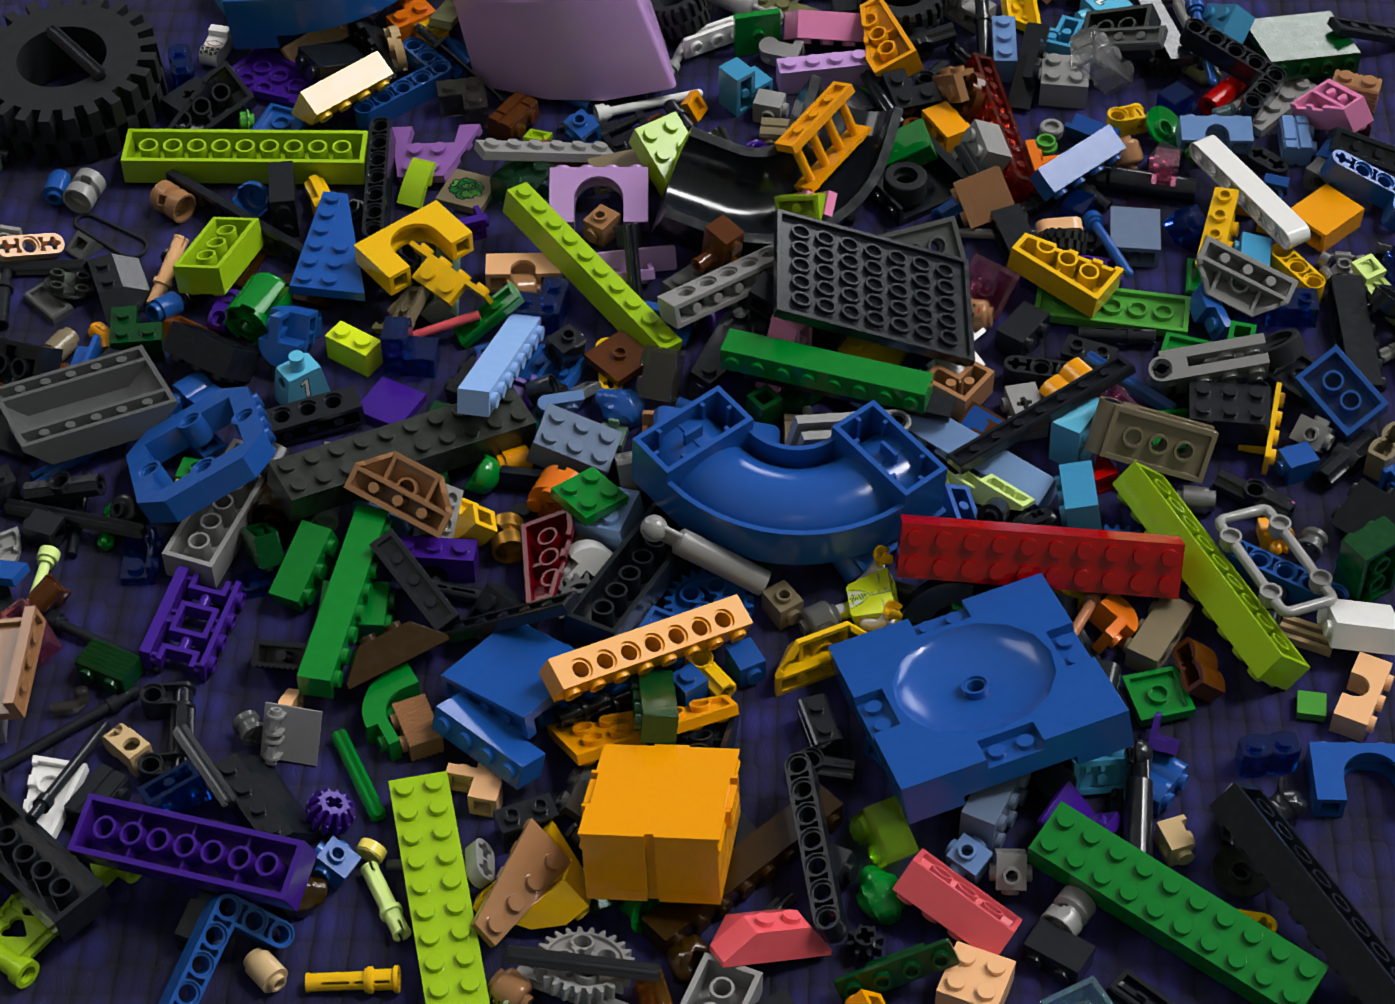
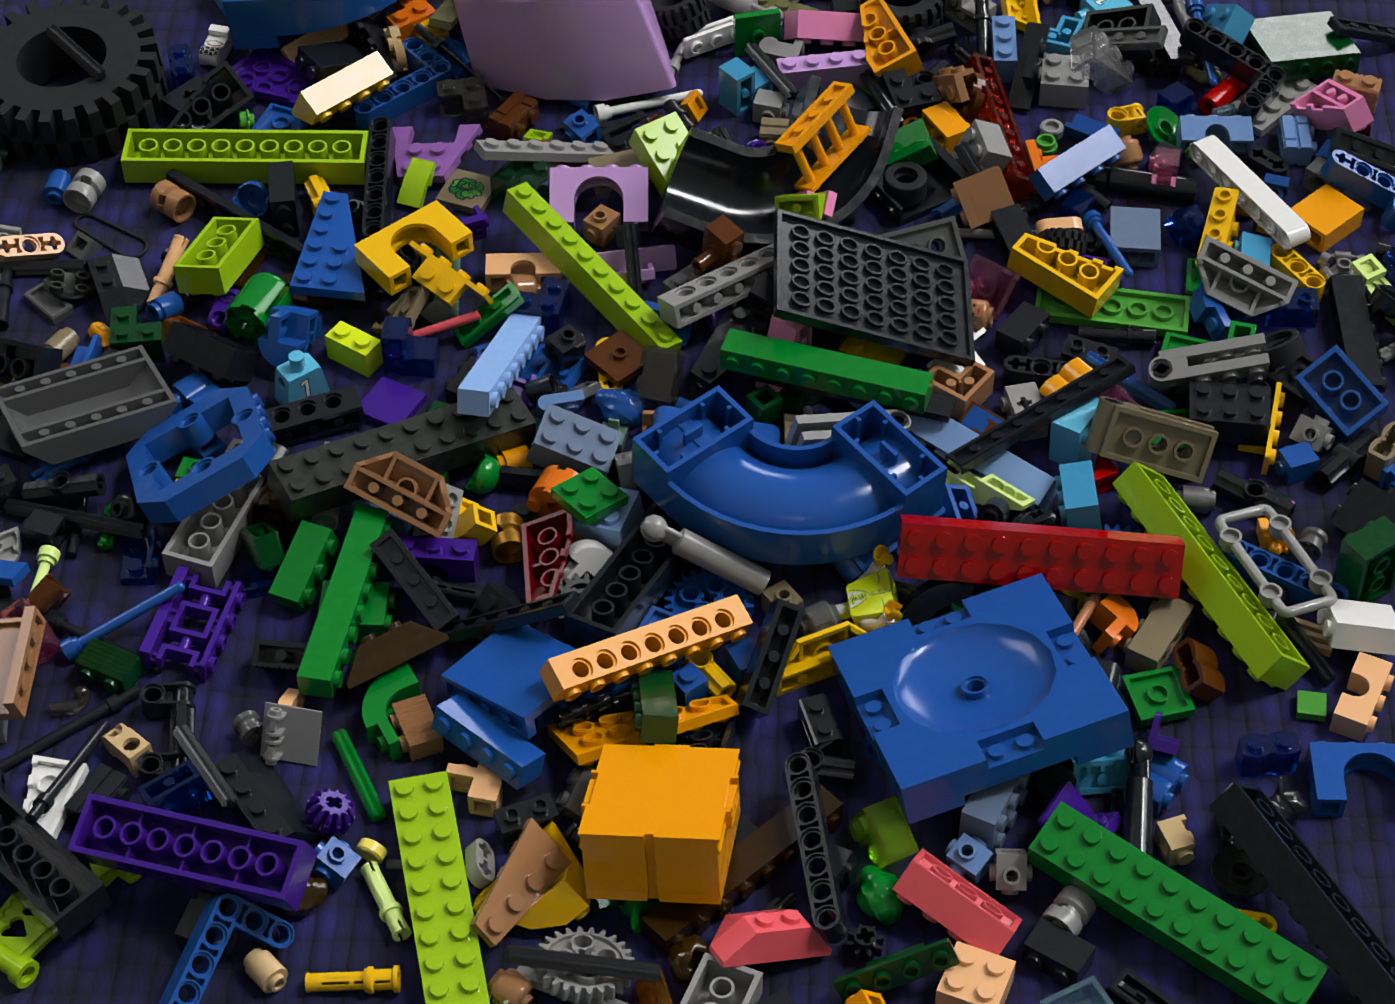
(73, 646): none -> blue piece
(769, 658): none -> black brick
(771, 71): none -> black axle
(1307, 649): none -> black axle

